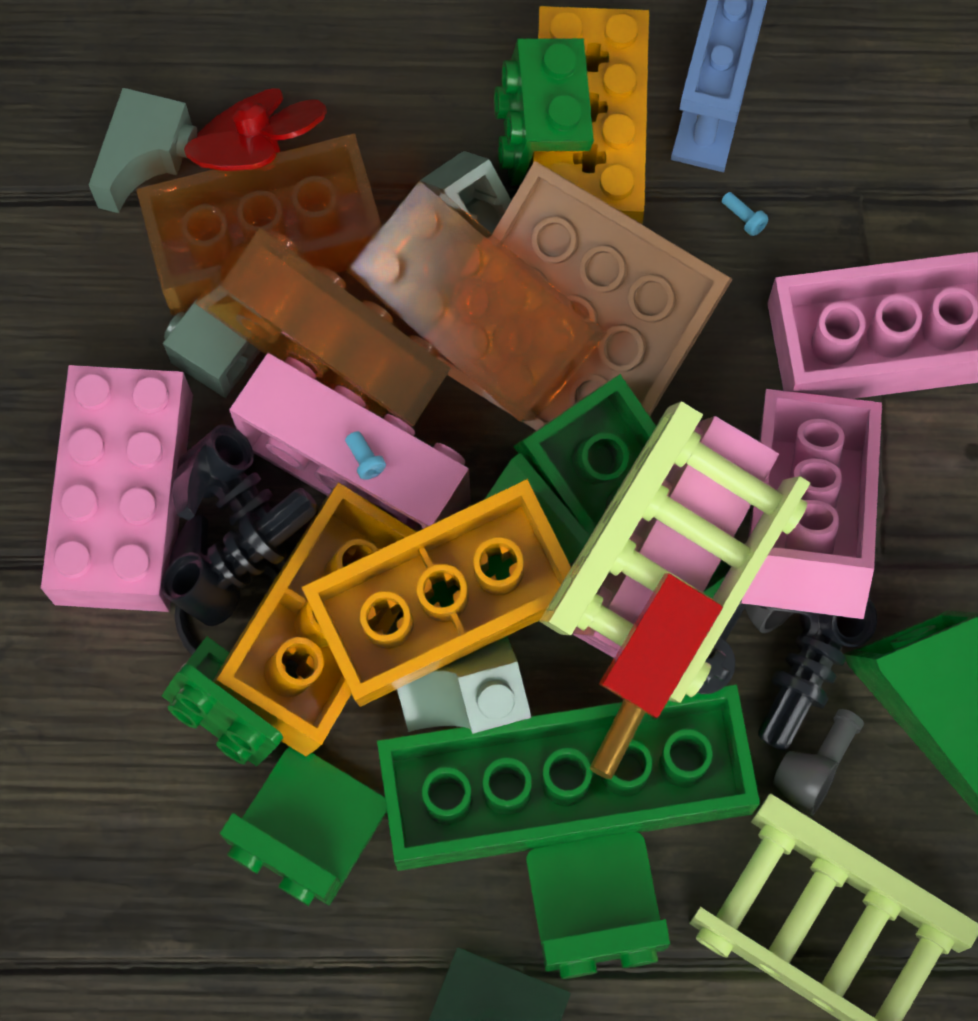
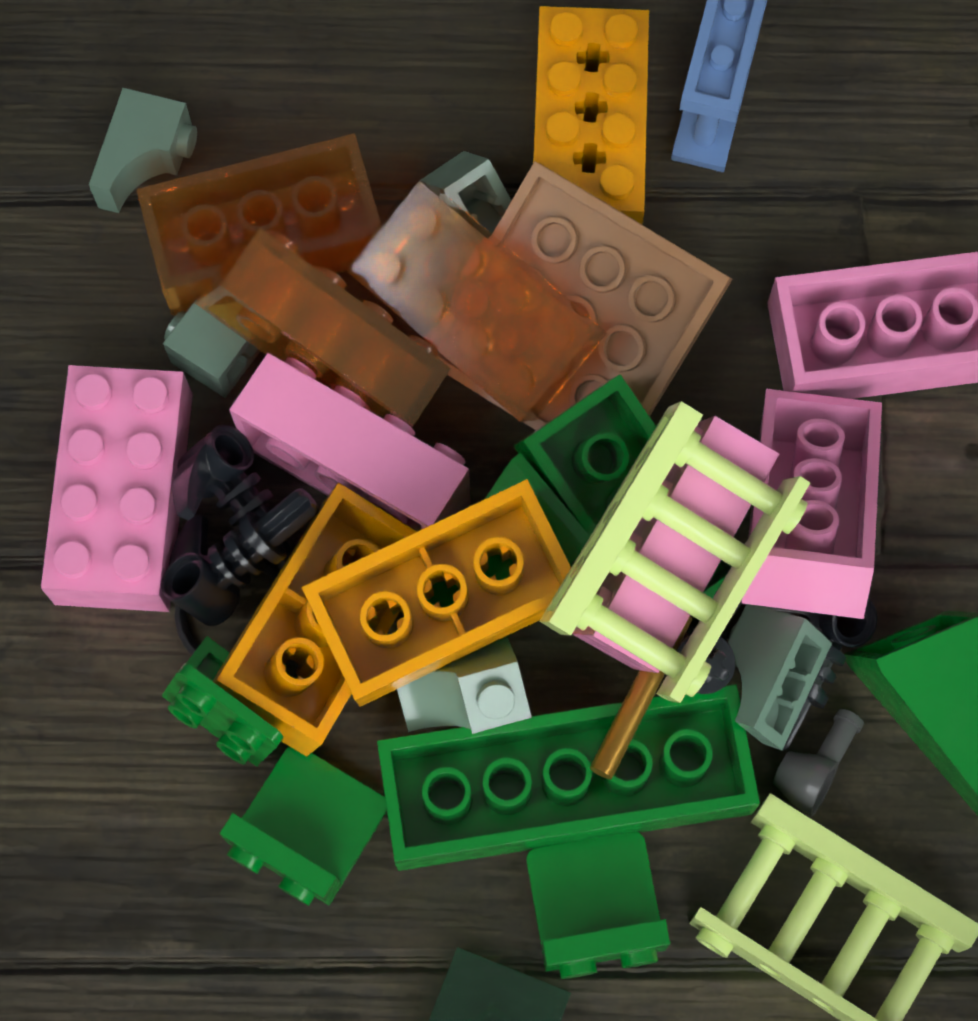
(245, 134): red piece -> none
(369, 464): medium azure piece -> none
(542, 102): green bracket -> none
(661, 645): red tile -> none
(754, 221): medium azure piece -> none
(777, 669): none -> sand green arch

